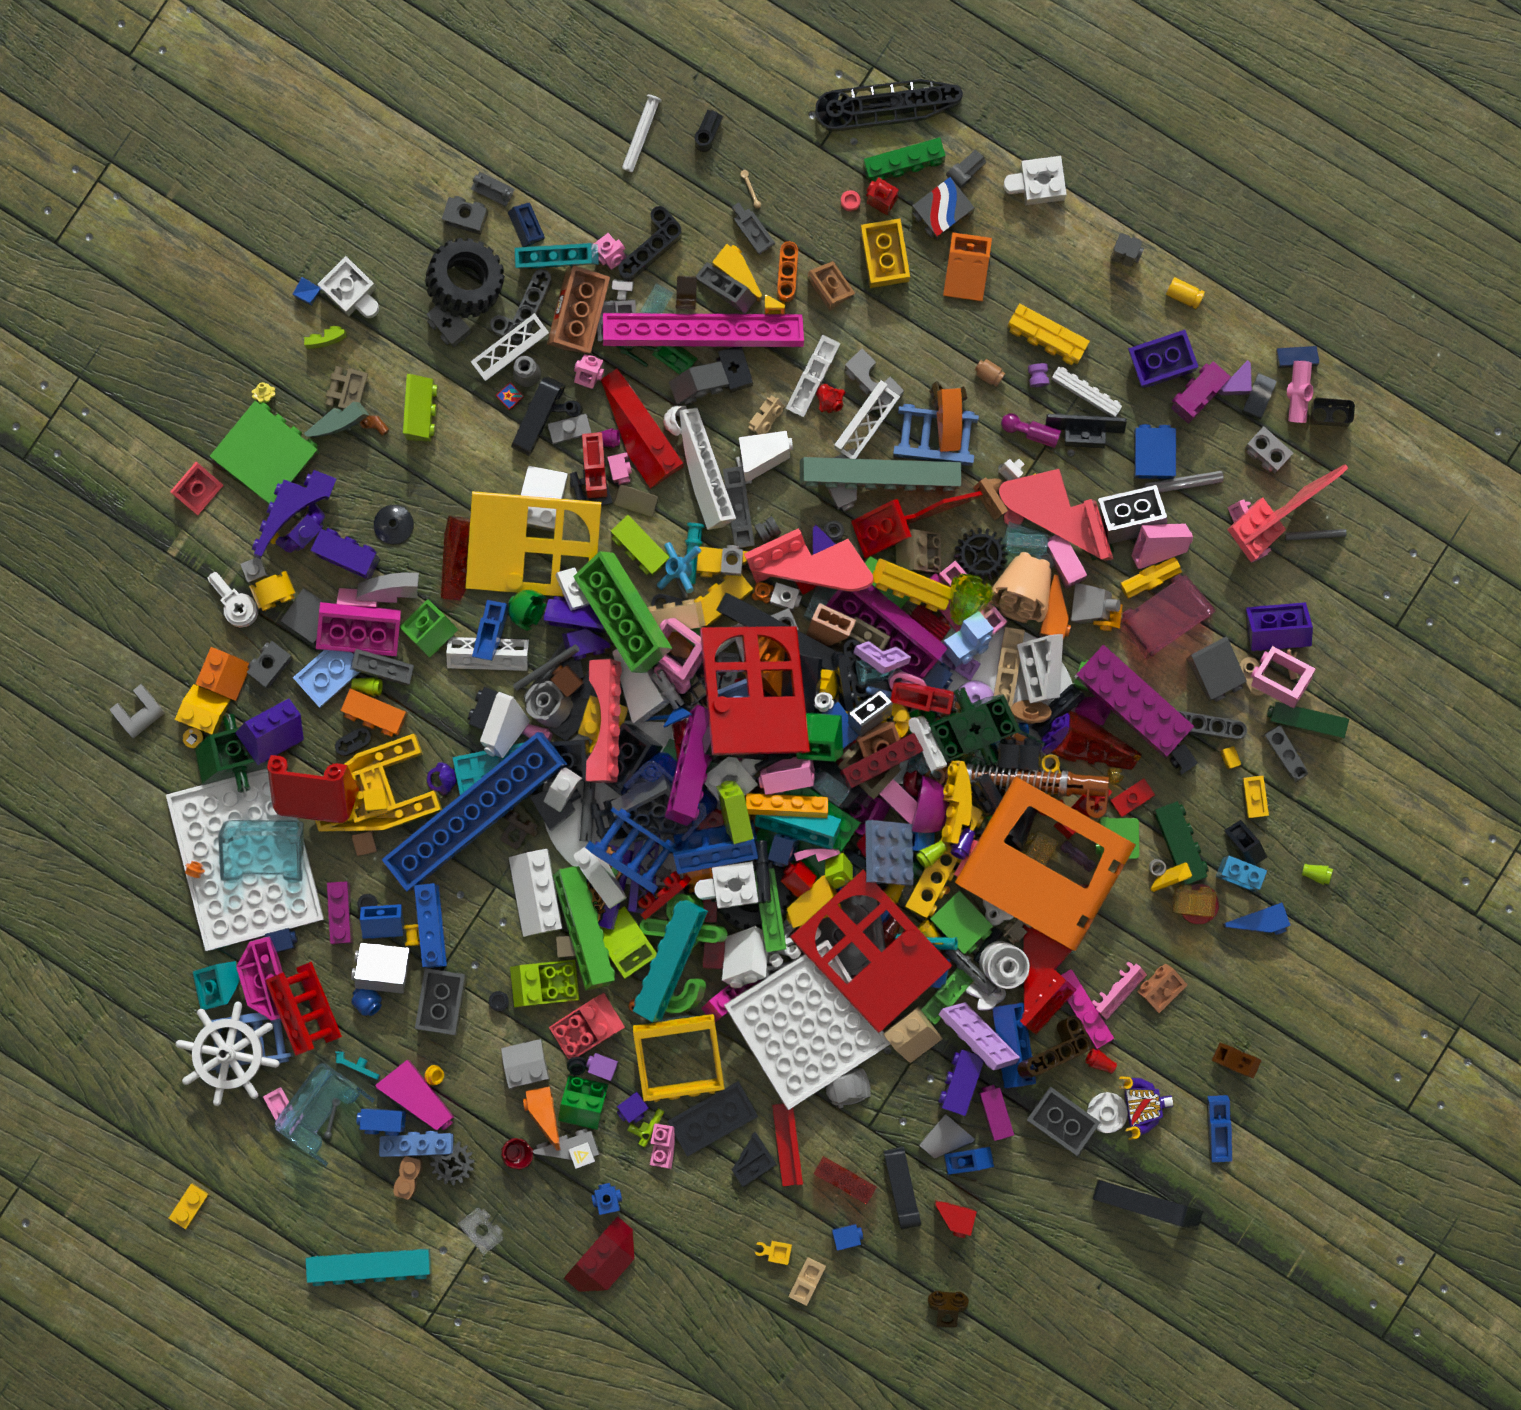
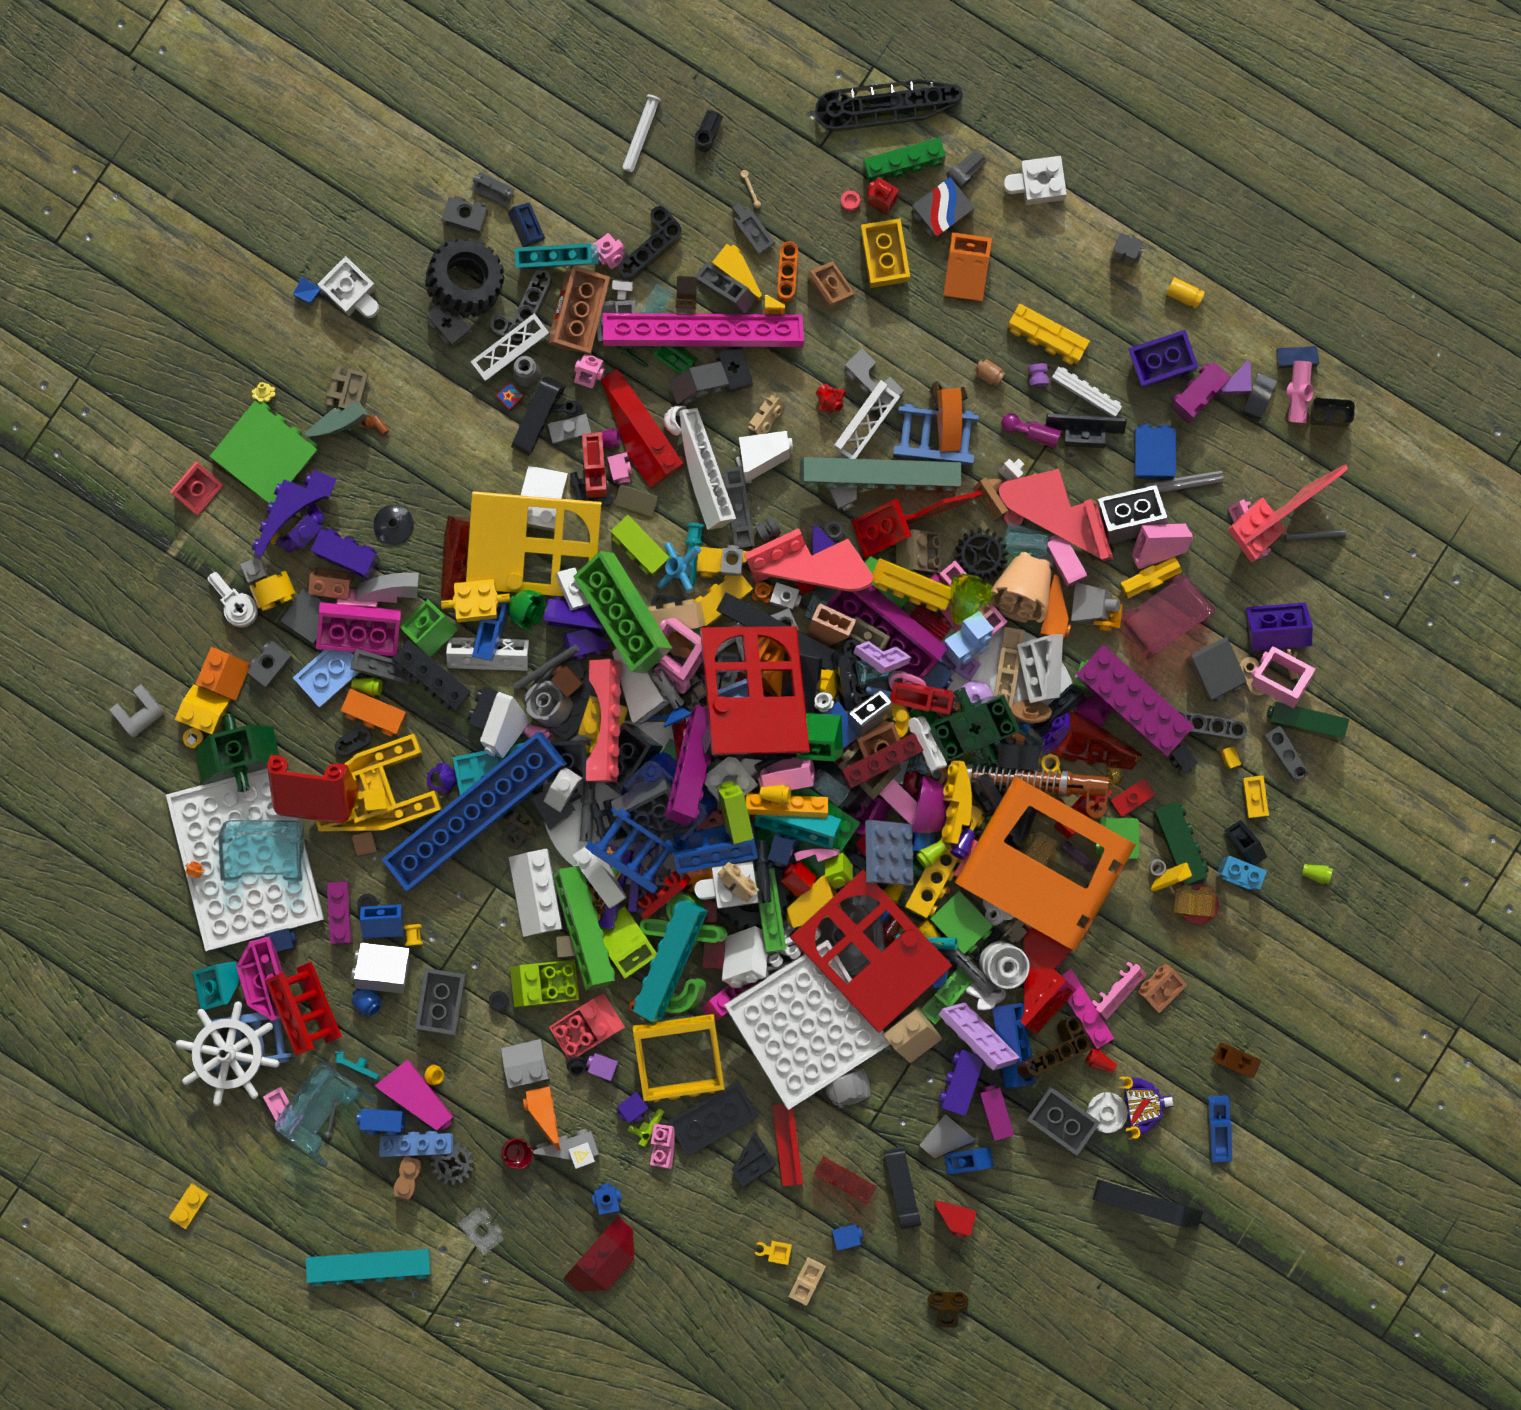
(272, 731): dark purple slope -> none
(330, 337): lime slope -> none
(330, 583): none -> nougat bracket
(419, 408): lime slope -> none
(430, 674): none -> black brick
(430, 925): blue fence -> none
(475, 600): none -> yellow plate
(582, 1102): green slope -> none
(745, 886): none -> tan hinge
(778, 794): none -> yellow cone
(813, 375): white slope -> none
(1266, 920): blue slope -> none
(1272, 446): light grey brick -> none

